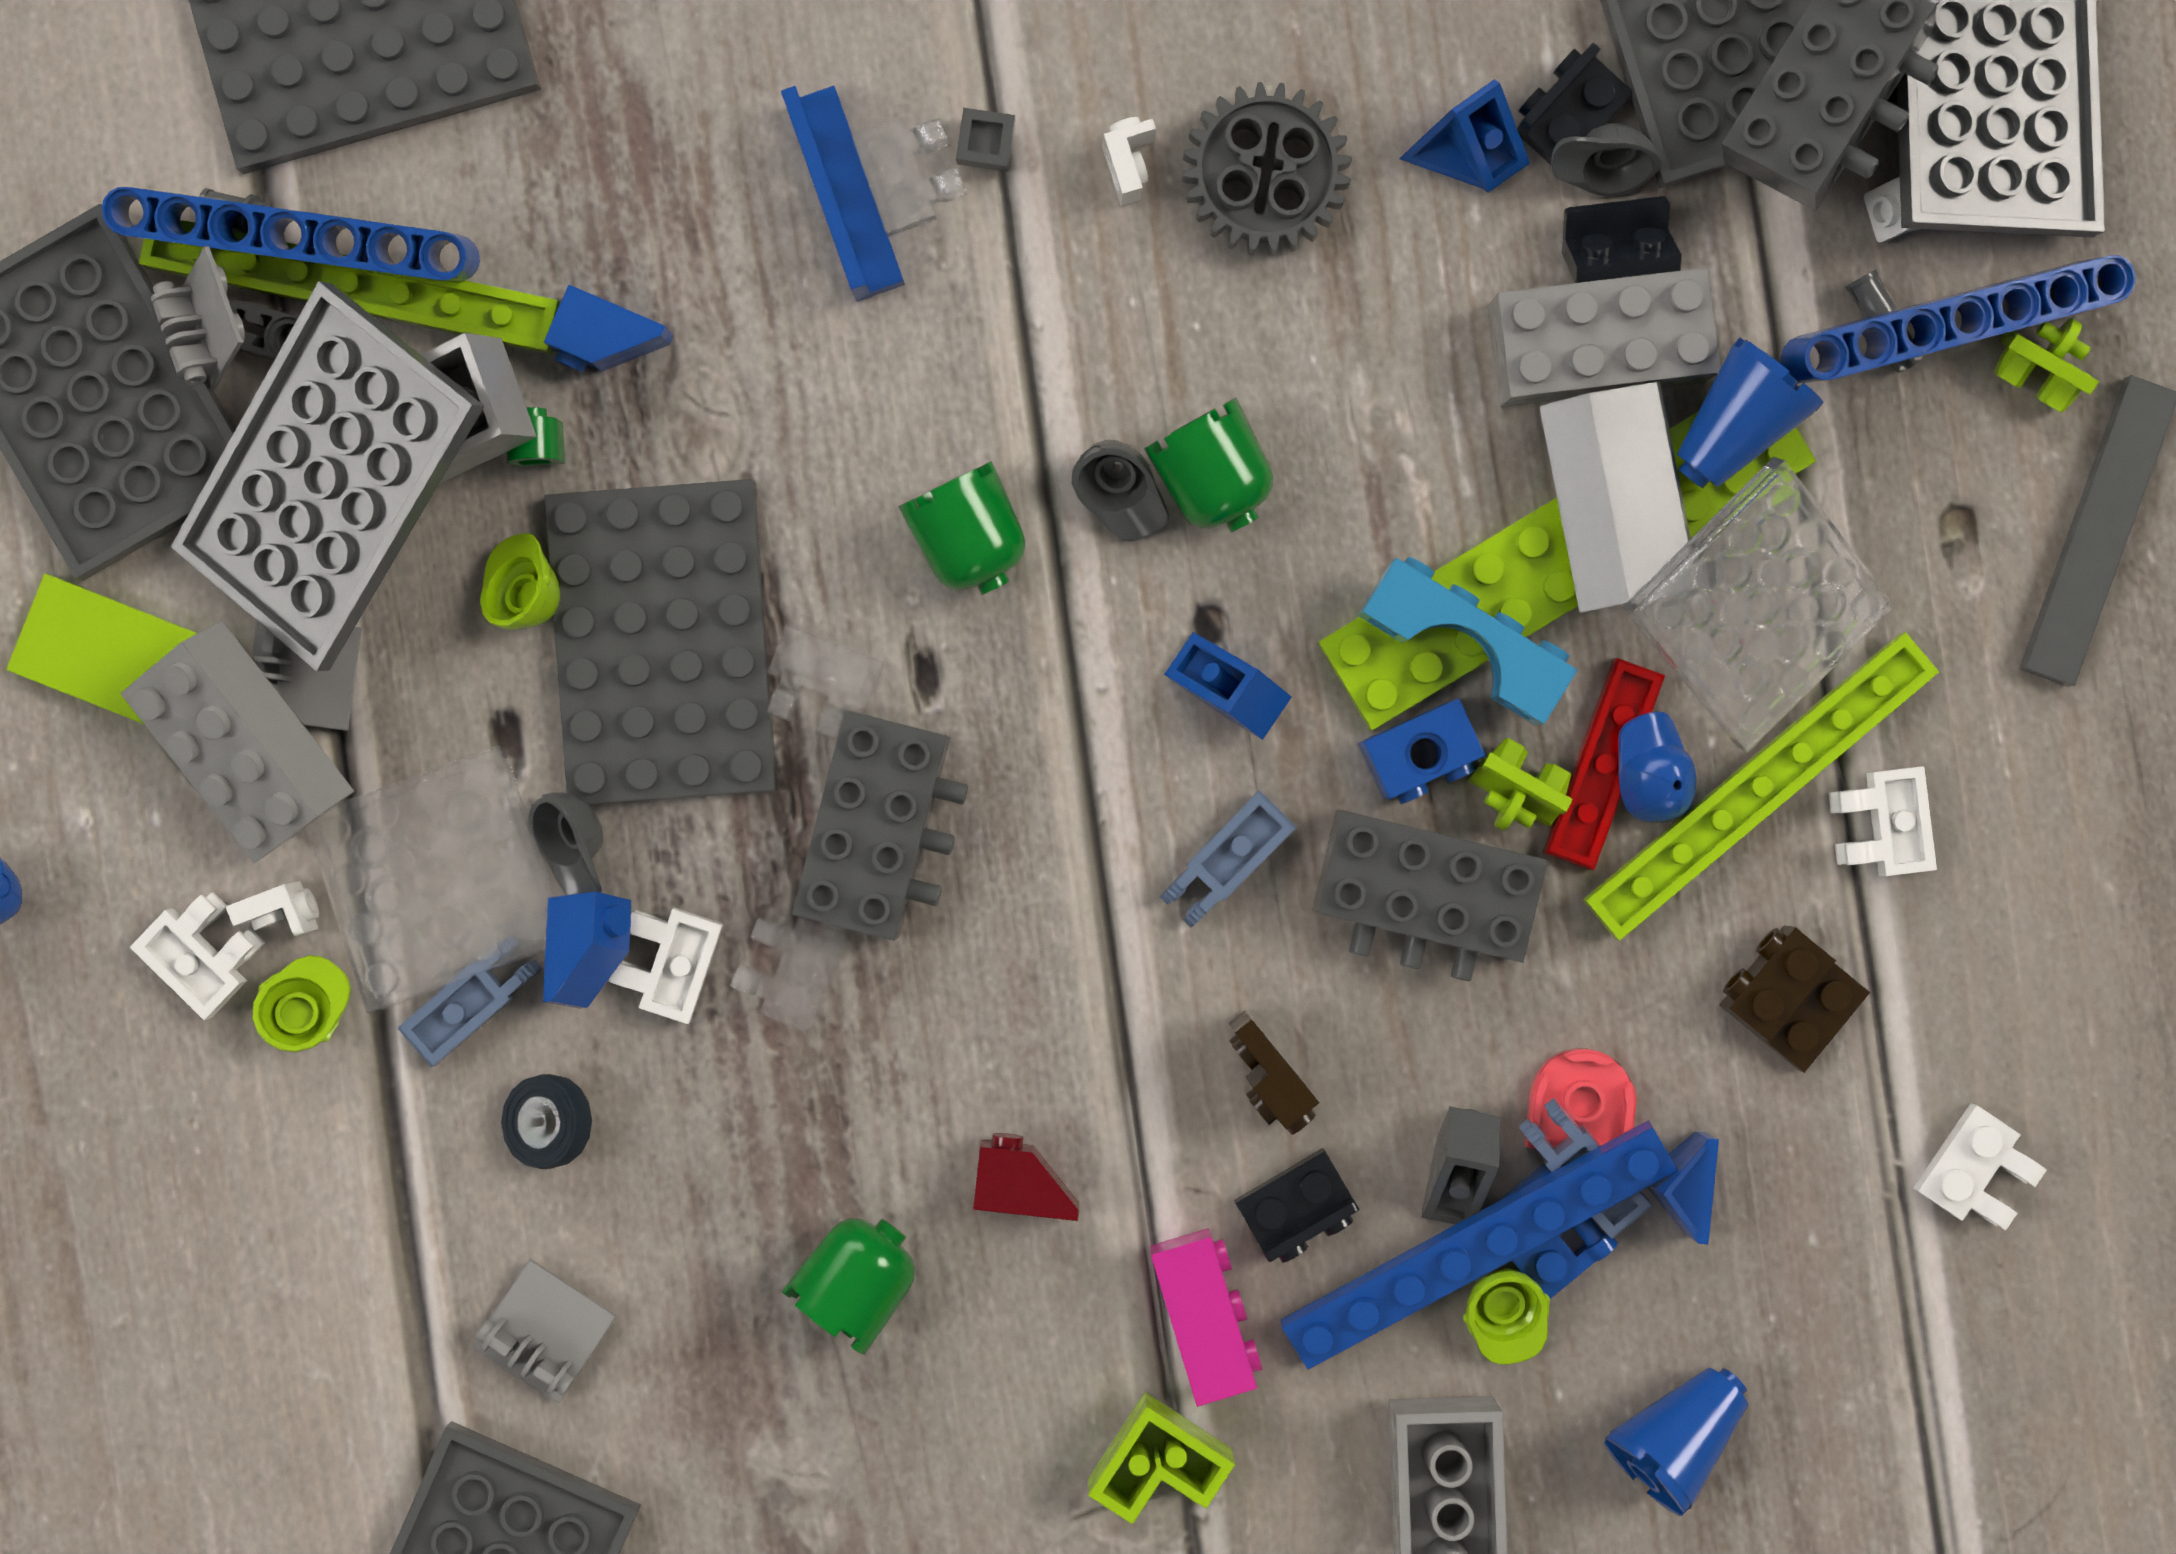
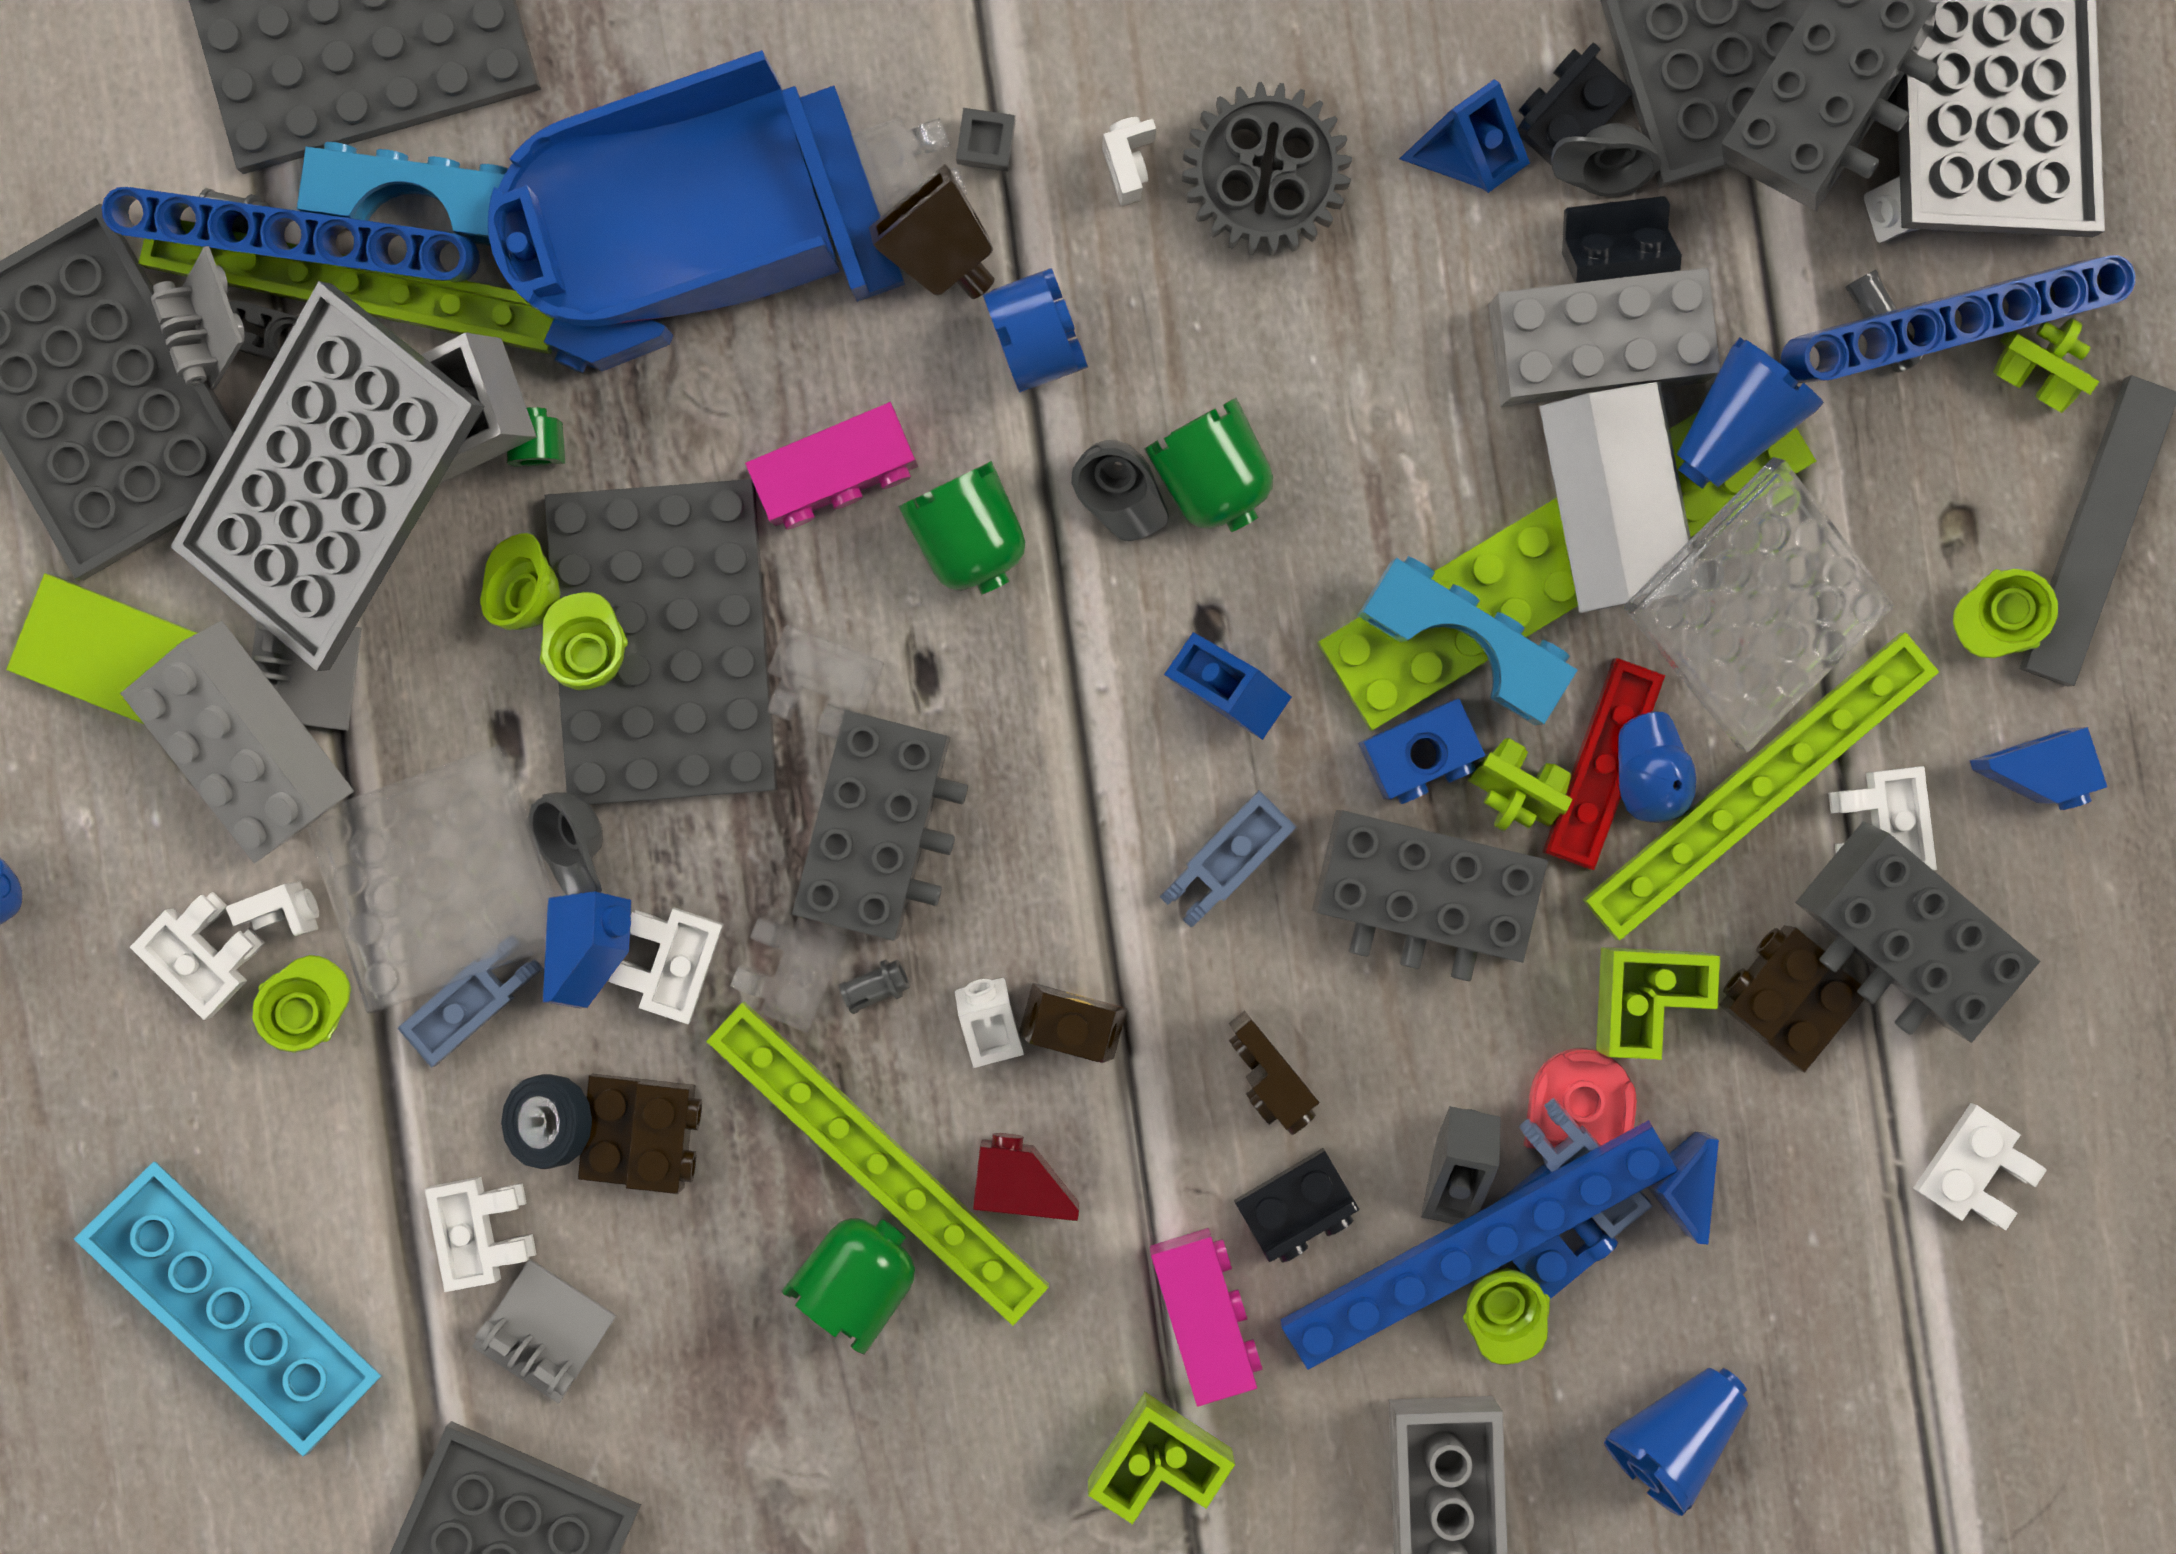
(228, 1308): none -> medium azure arch
(356, 185): none -> dark azure arch
(464, 1232): none -> white plate
(582, 641): none -> lime hat
(640, 1133): none -> dark brown plate
(662, 203): none -> blue windscreen
(832, 467): none -> dark pink brick
(875, 986): none -> dark grey pin
(878, 1163): none -> lime plate
(936, 237): none -> dark brown torso
(988, 1022): none -> white bracket
(1035, 330): none -> blue brick
(1072, 1023): none -> dark brown torso
(1638, 987): none -> lime brick
(1914, 935): none -> dark grey piece
(2006, 613): none -> lime hat
(2048, 769): none -> blue slope

